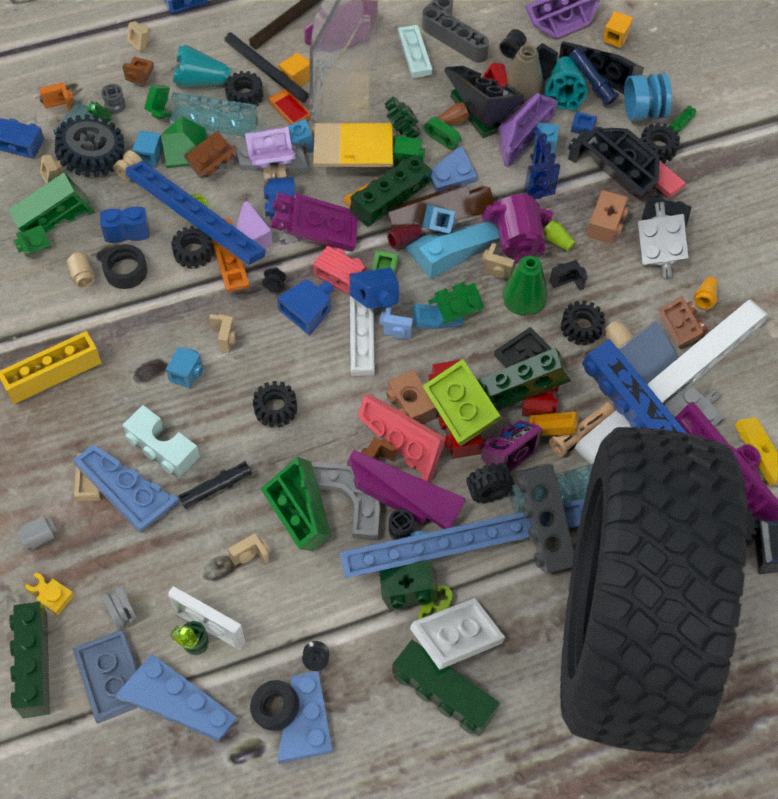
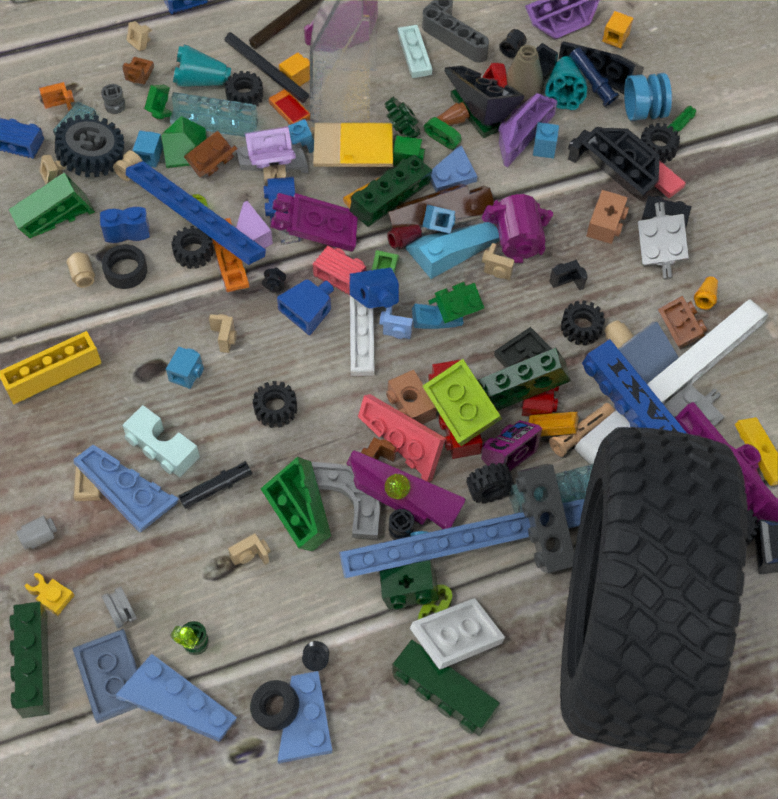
(32, 240): green bracket -> none
(99, 110): green axle -> none
(213, 621): white tile -> none
(397, 486): none -> clear neon green tile
(526, 288): green cone -> none
(544, 173): clear blue plate -> none
(557, 235): lime cone -> none
(583, 121): blue tile -> none

